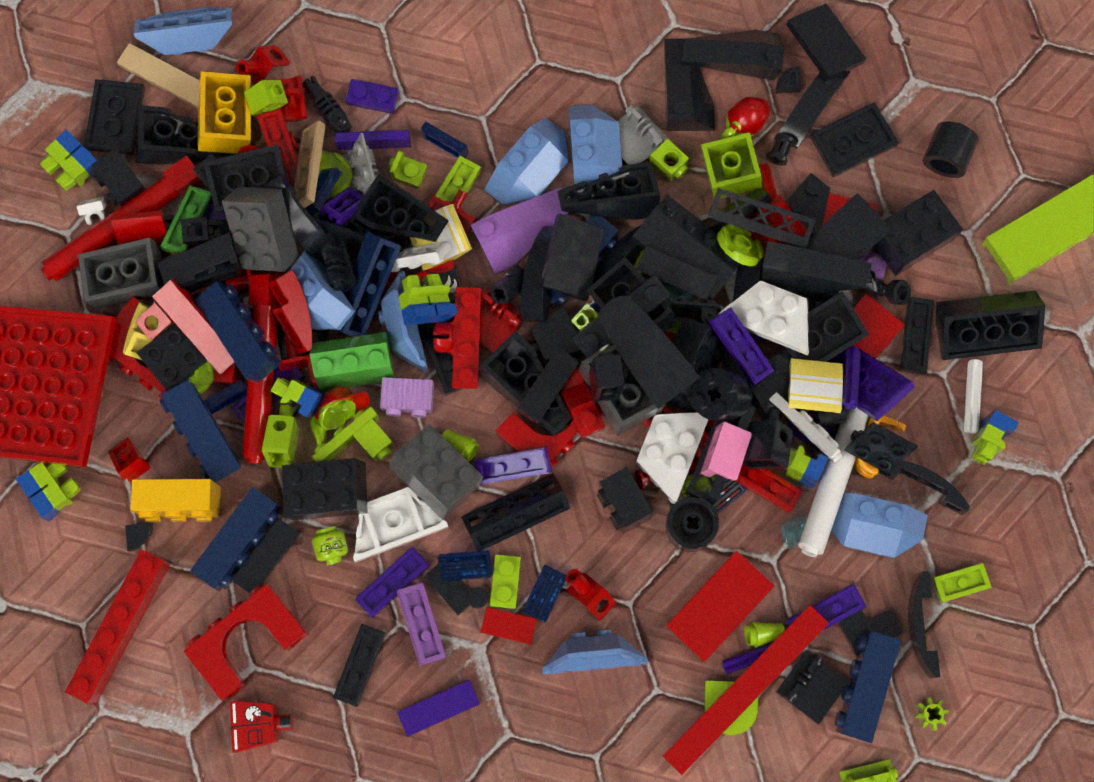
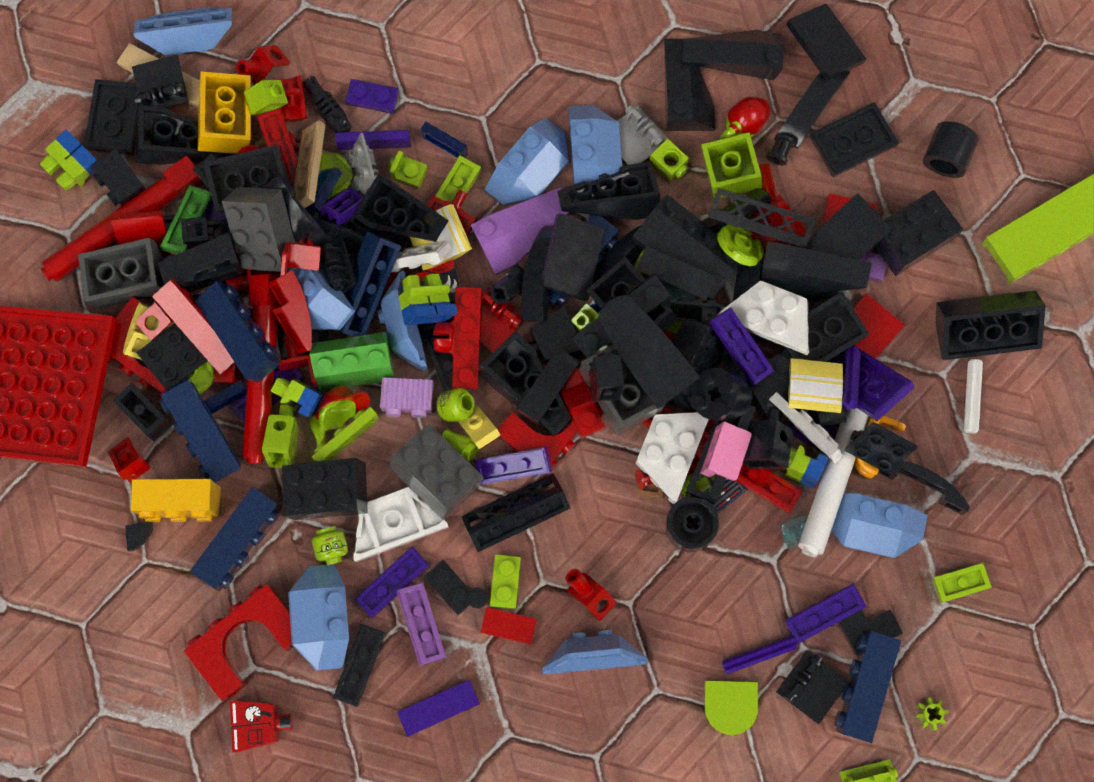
(46, 490): lime hips -> none
(92, 206): white tile -> none
(117, 628): red brick -> none
(142, 412): none -> black brick
(160, 83): none -> black hinge
(266, 556): black tile -> none
(300, 256): none -> bracket
(319, 617): none -> medium blue wedge
(374, 441): lime brick -> none
(455, 405): none -> lime head
(465, 565): clear blue tile -> none
(479, 428): none -> light yellow plate
(544, 593): clear blue tile -> none
(624, 501): black brick -> none
(720, 606): red tile -> none
(745, 689): red tile -> none
(762, 633): lime cone -> none
(789, 82): black tile -> none
(810, 200): black wing -> none
(897, 291): black arm -> none
(917, 335): black tile -> none
(927, 659): black slope -> none
(988, 438): lime hips -> none

